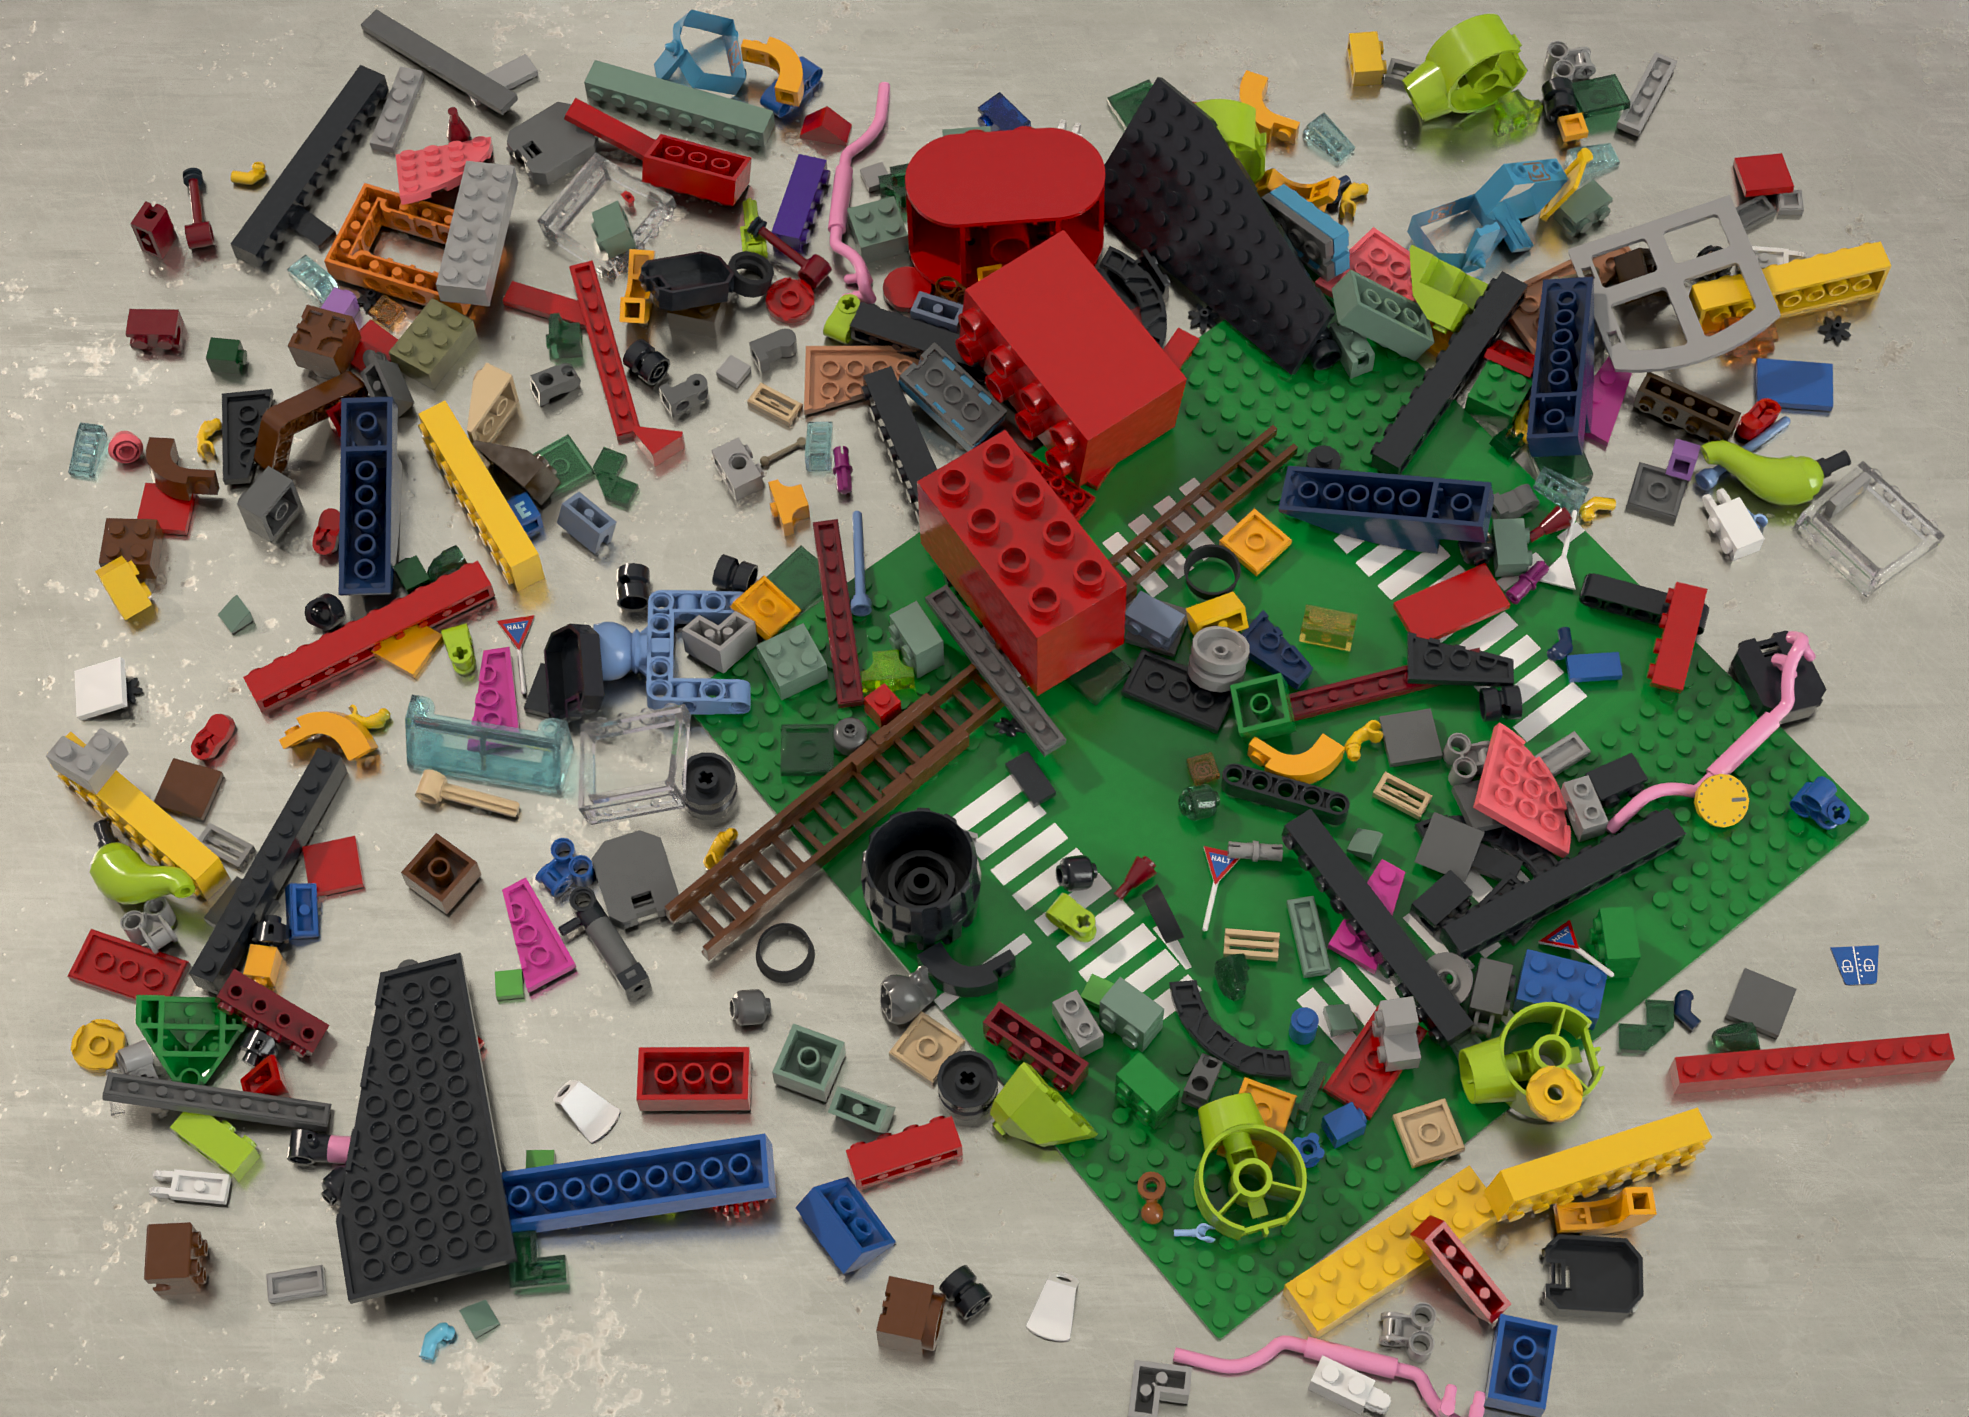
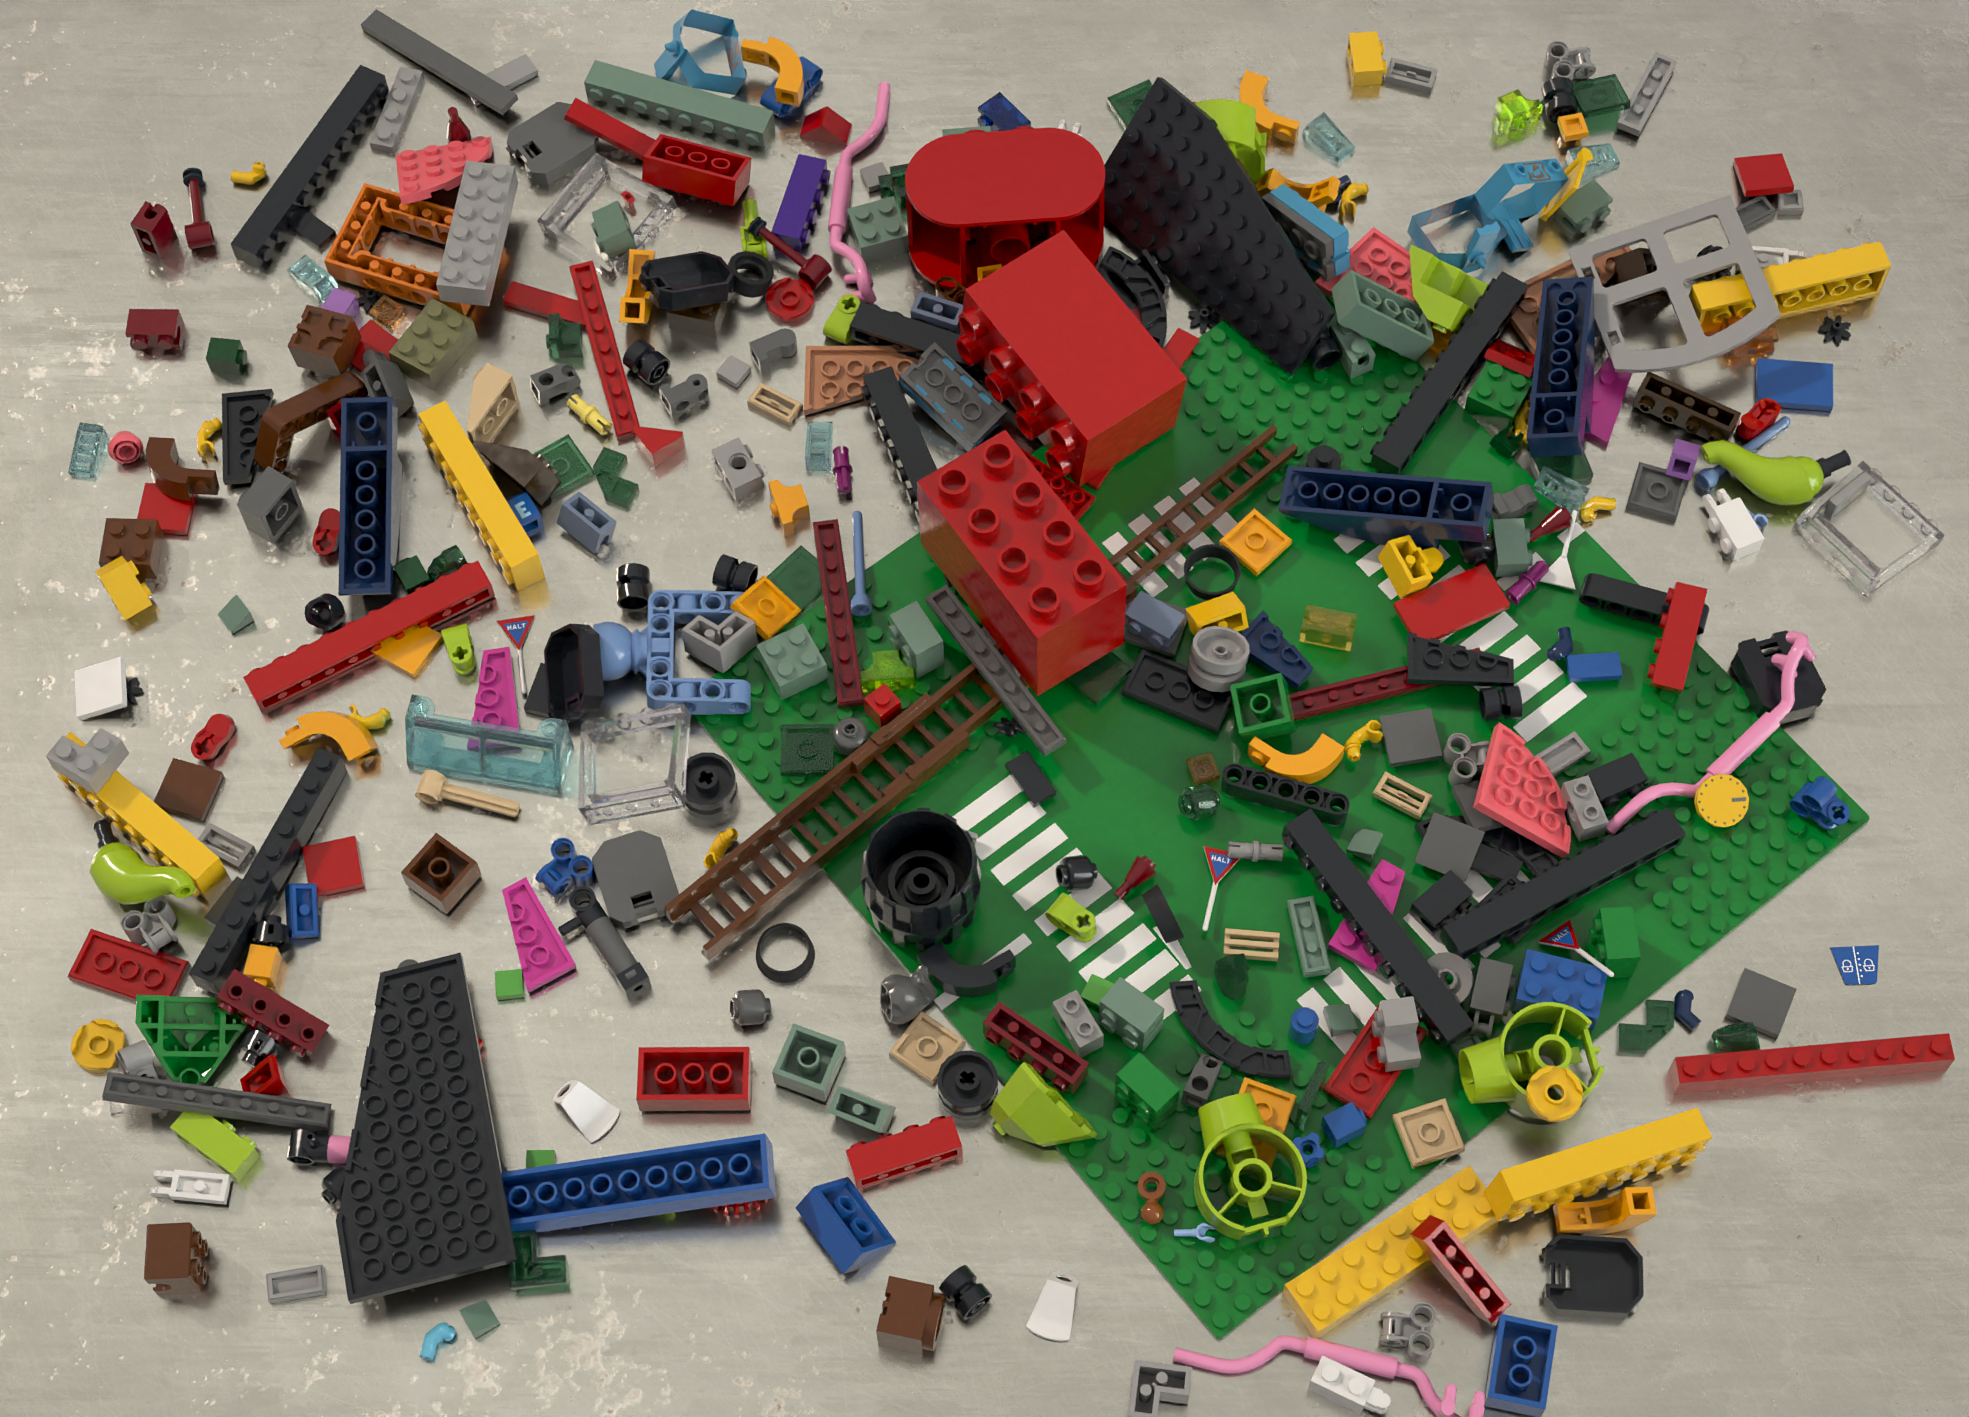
(589, 414): none -> light yellow pin
(801, 443): dark tan hinge -> none
(903, 286): red tile -> none
(1409, 566): none -> yellow brick
(1466, 69): lime animal -> none

